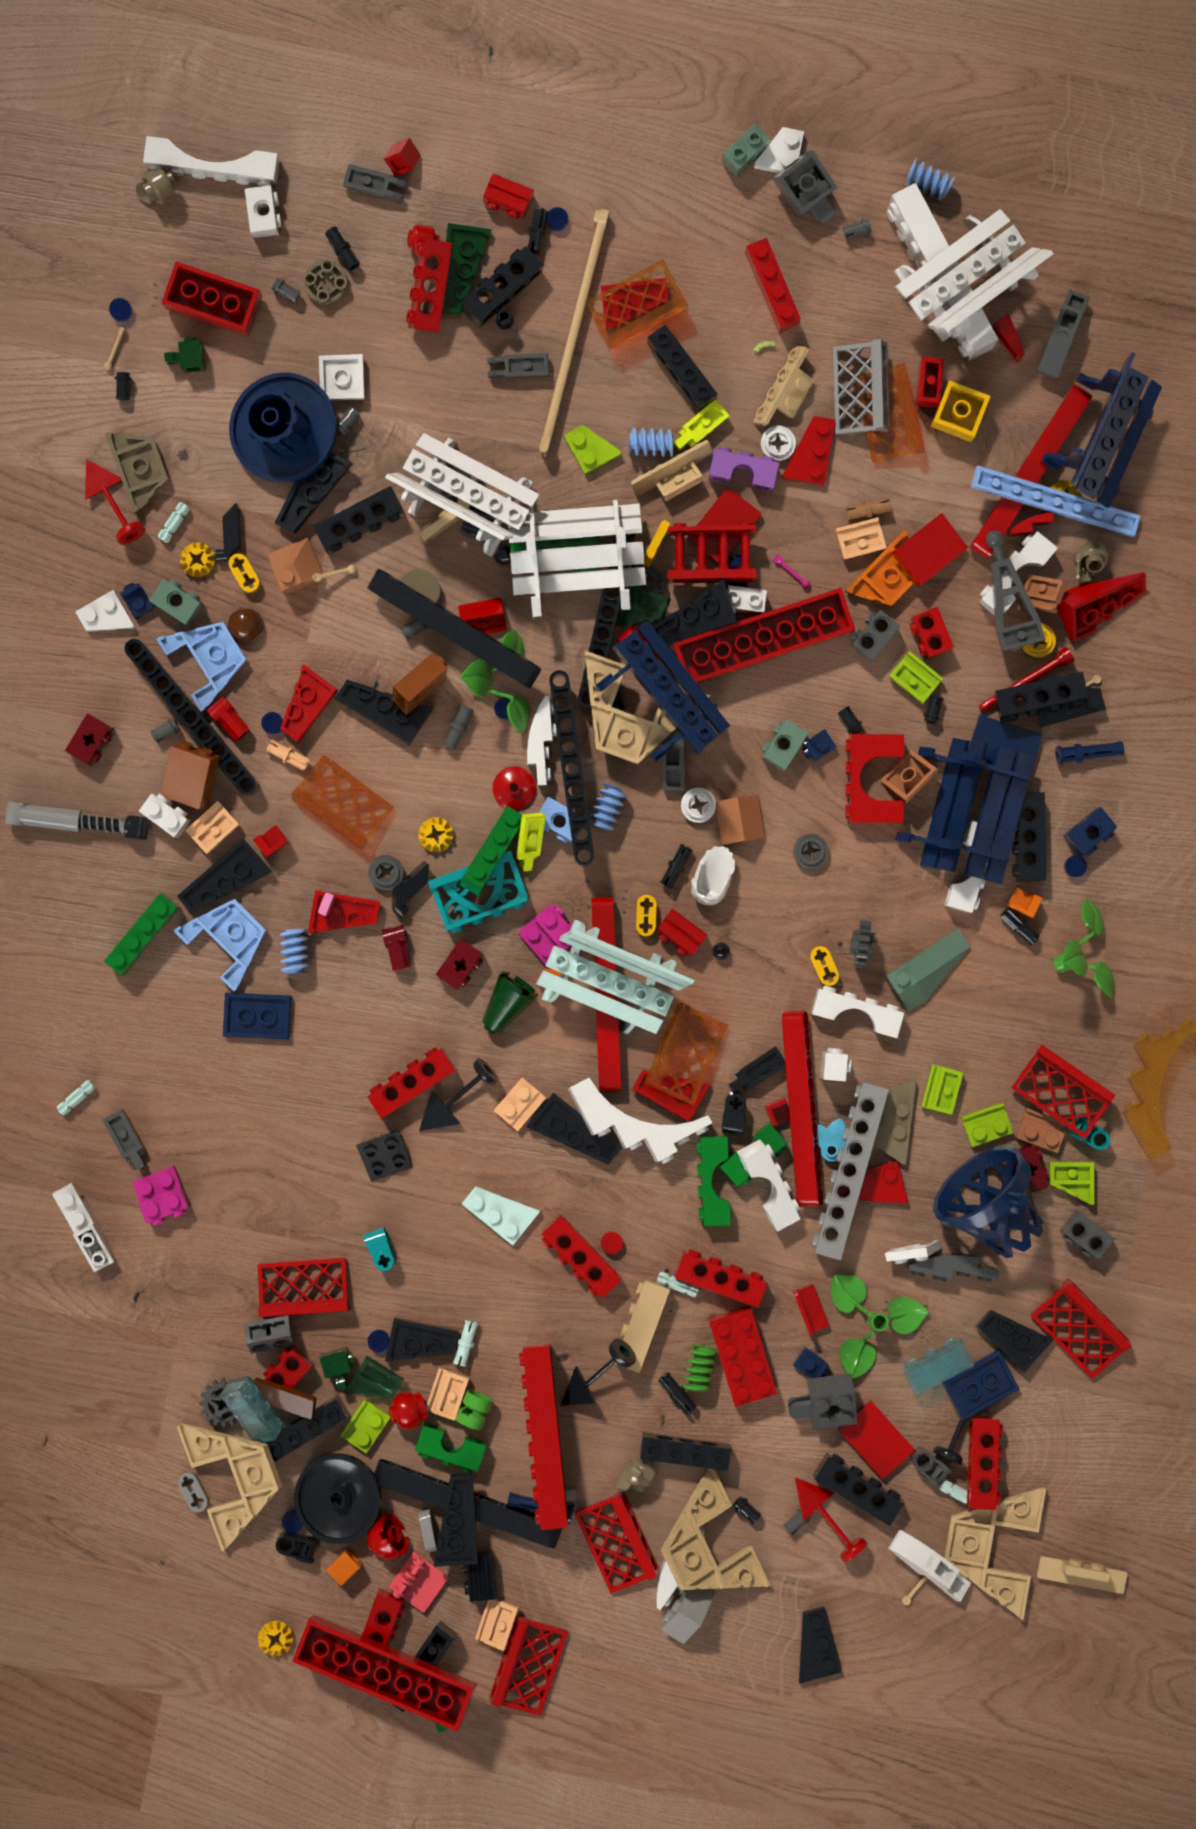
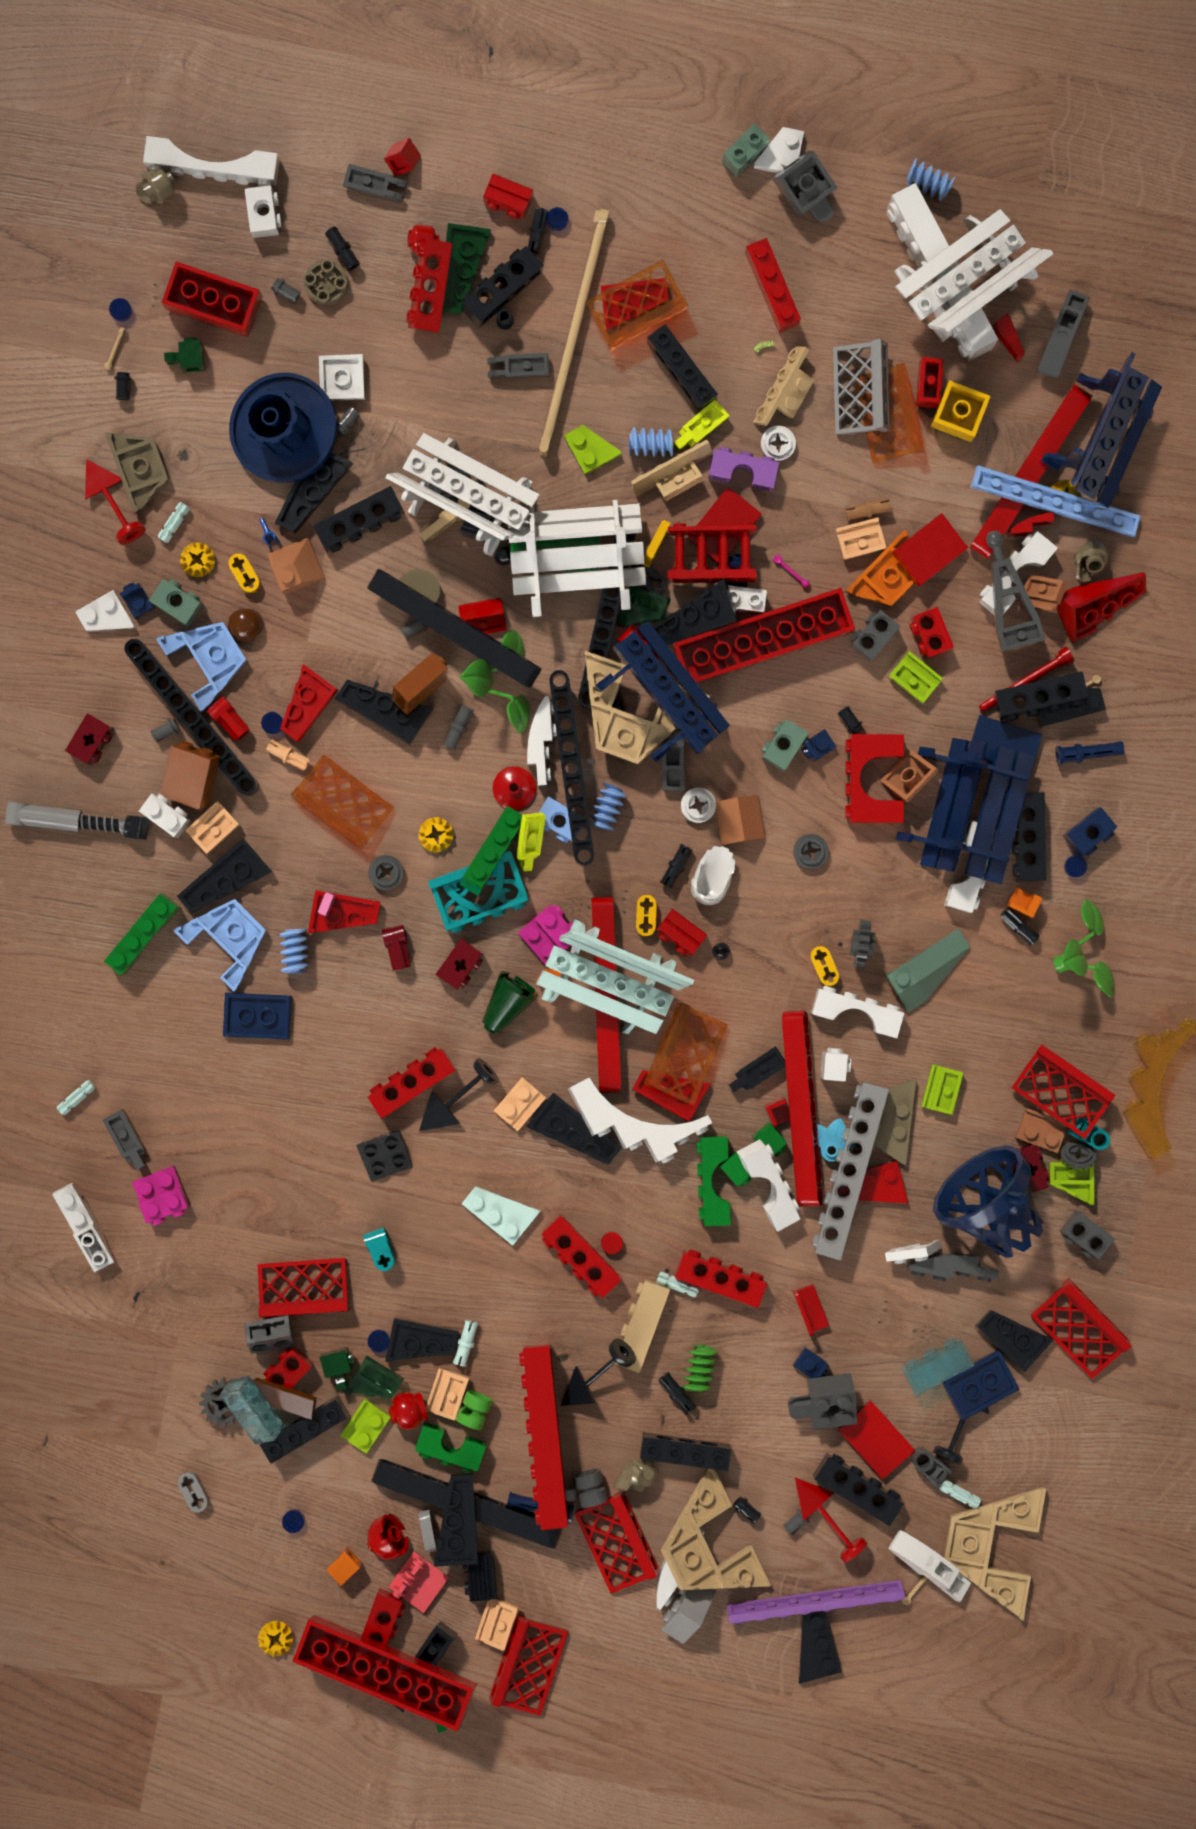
(231, 535): black piece -> none
(252, 1471): tan wing -> none
(269, 535): none -> blue hand
(271, 841): red panel -> none
(298, 1547): black piece -> none
(317, 577): tan hinge -> none
(338, 1498): black dish -> none
(408, 888): black piece -> none
(501, 708): clear blue tile -> none
(589, 1484): none -> dark grey wheel
(734, 1117): black piece -> none
(742, 1356): red brick -> none
(812, 454): red wing -> none
(815, 1601): none -> medium lavender plate
(857, 229): dark grey pin -> none
(904, 1313): bright green plant -> none
(933, 709): black pin -> none
(977, 1429): red brick -> none
(987, 1124): lime plate -> none
(1041, 649): yellow gear -> none
(1069, 1153): none -> dark grey gear
(1082, 1574): tan bracket -> none

